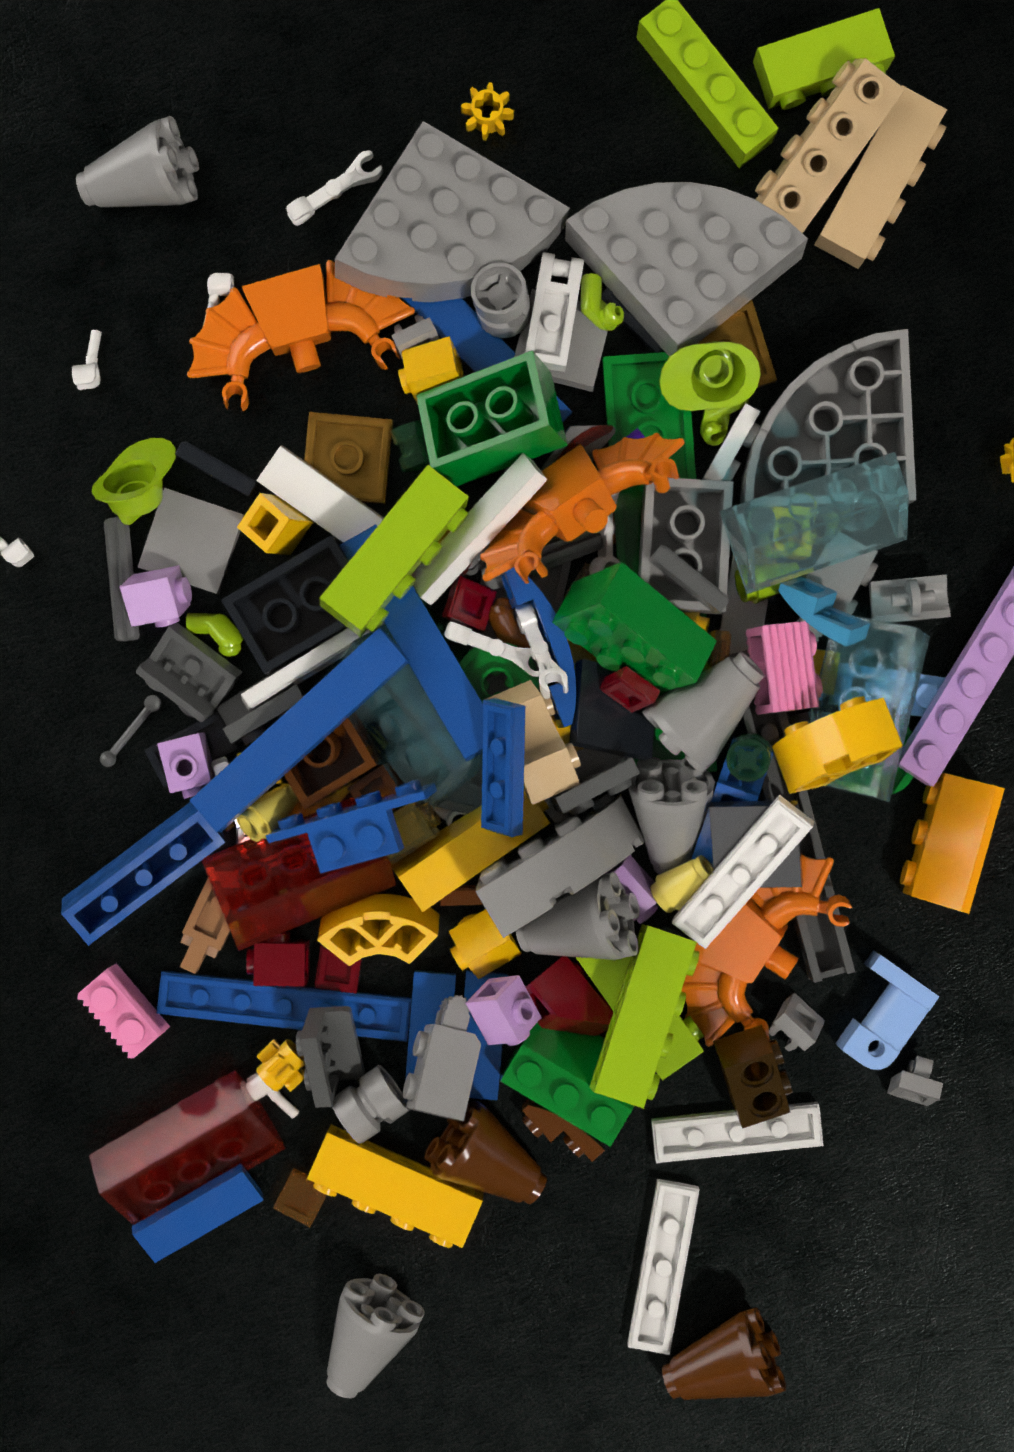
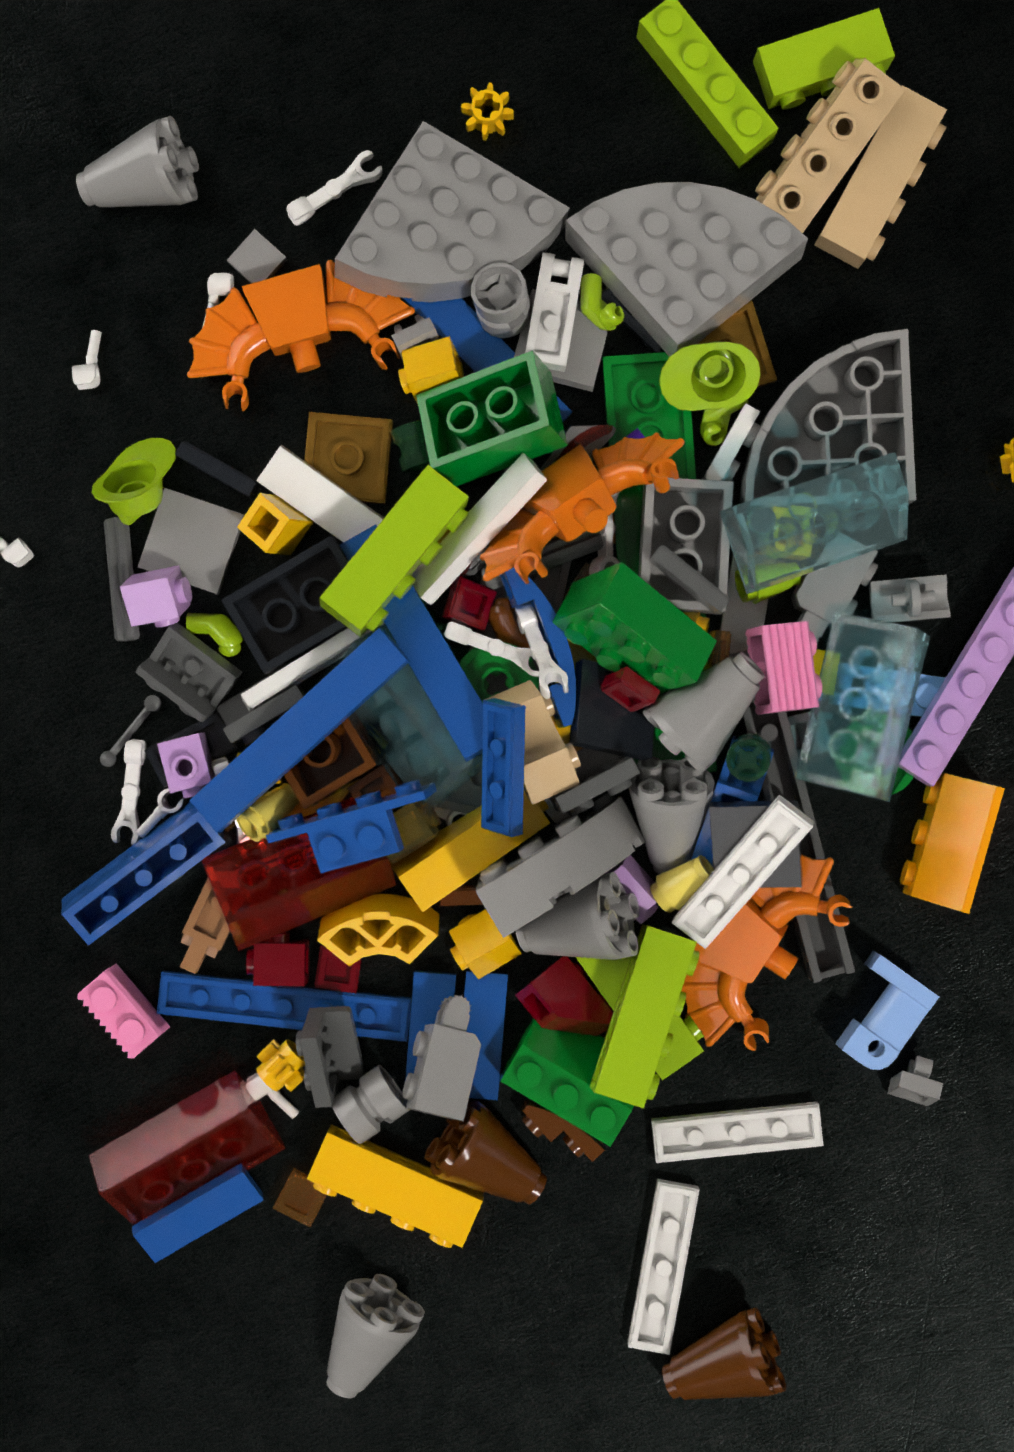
(133, 757): none -> white piece
(159, 812): none -> white hand
(257, 258): none -> light grey tile
(504, 1010): lavender brick -> none
(753, 1075): dark brown brick -> none
(798, 1023): light grey tile -> none
(815, 605): dark azure slope -> none
(836, 744): yellow brick -> none

